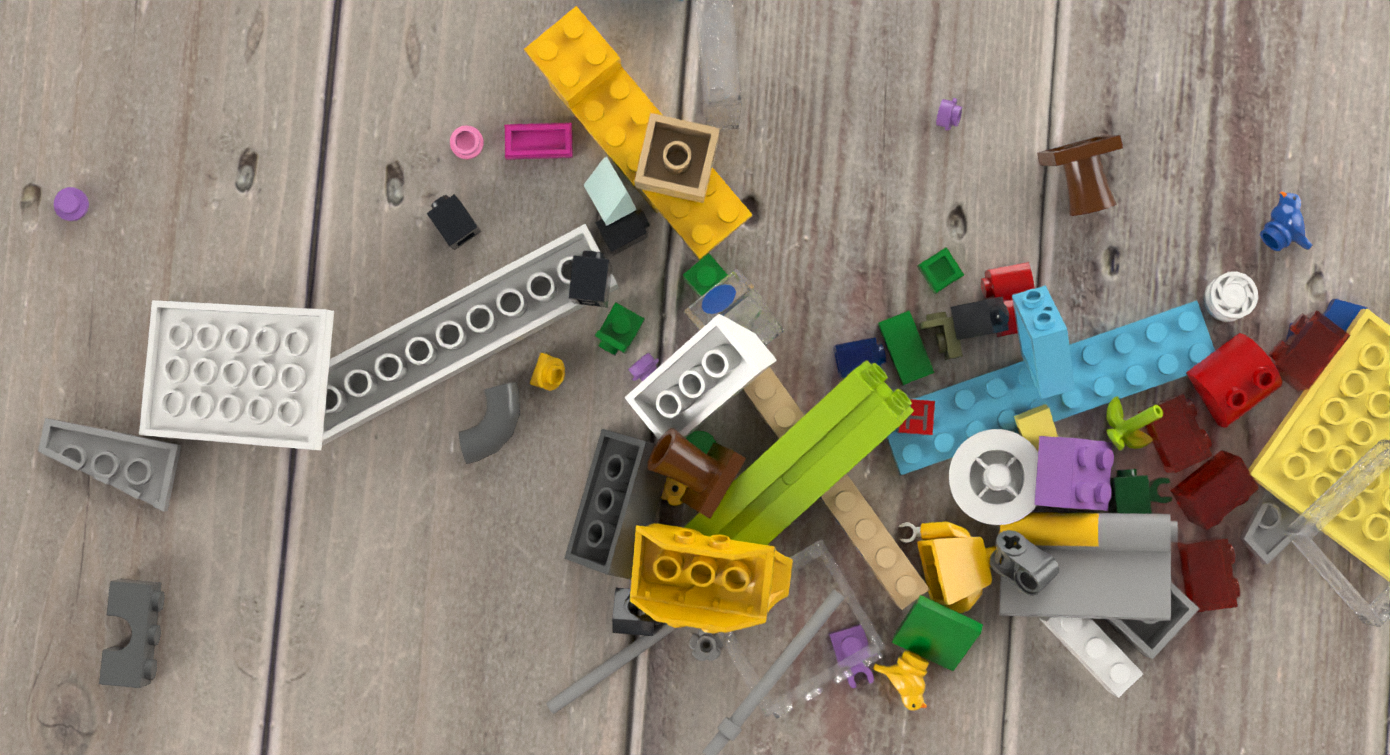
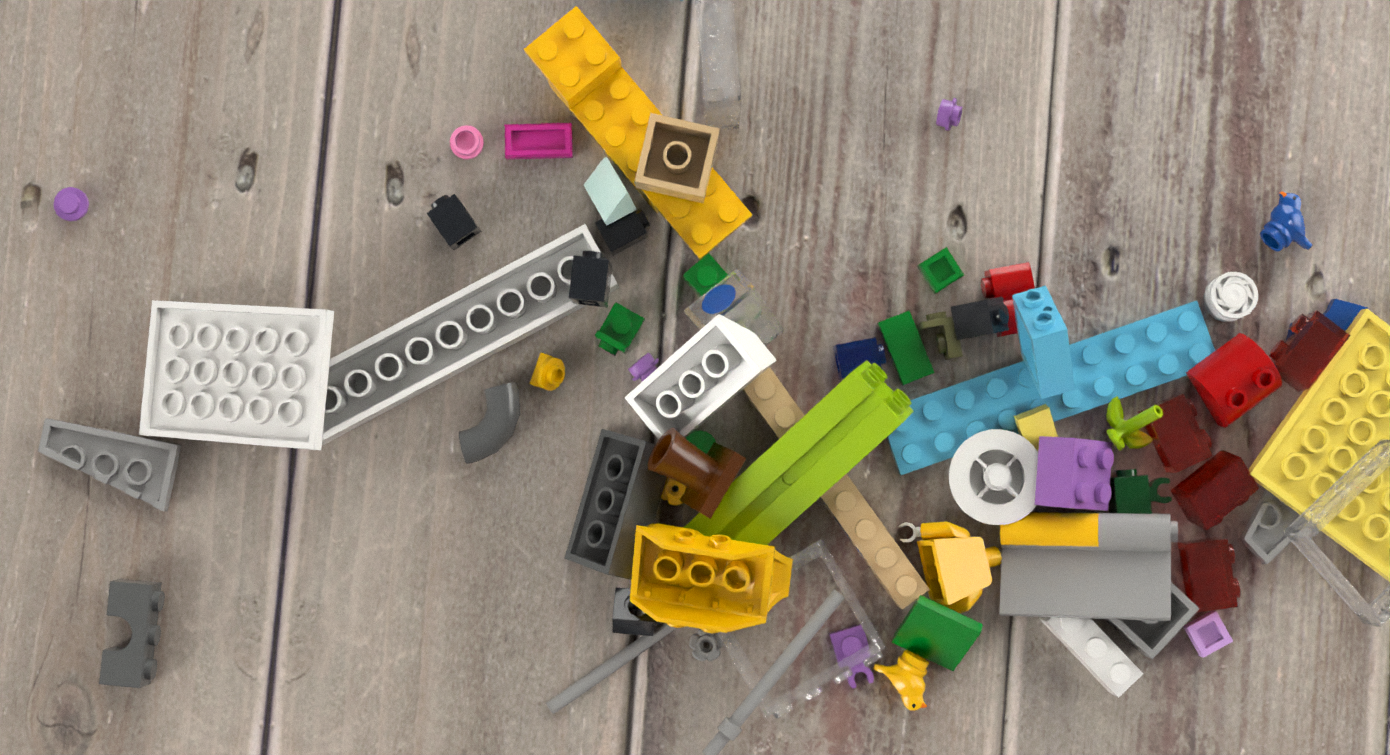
(921, 419): red tile -> none
(1025, 565): dark grey piece -> none
(1084, 172): reddish brown plant -> none
(1208, 633): none -> lavender plate

